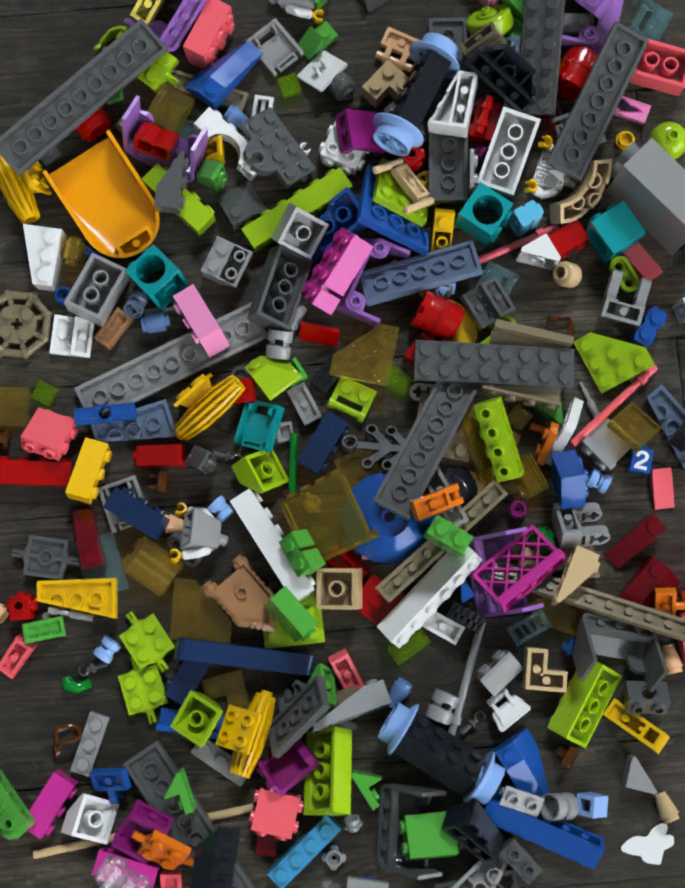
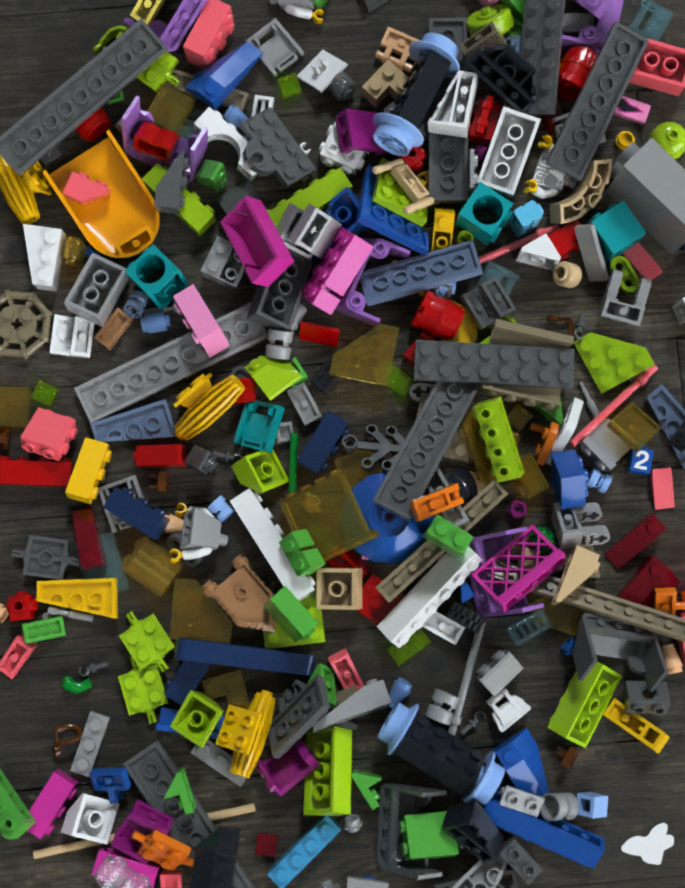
(59, 294): blue plate -> none
(83, 190): none -> coral slope
(106, 649): light blue wheel -> none
(118, 413): blue piece -> none
(215, 150): yellow slope -> none
(257, 241): none -> dark pink piece
(275, 813): coral brick -> none
(315, 231): none -> light grey slope
(317, 40): bright green slope -> none
(333, 863): light grey plate -> none
(354, 393): lime plate -> none
(464, 236): none -> lime hinge
(536, 674): tan brick -> none
(579, 327): none -> dark grey hand
(591, 252): none -> light grey tile
(635, 776): light grey slope -> none
(650, 323): blue brick -> none
(666, 808): tan cone -> none

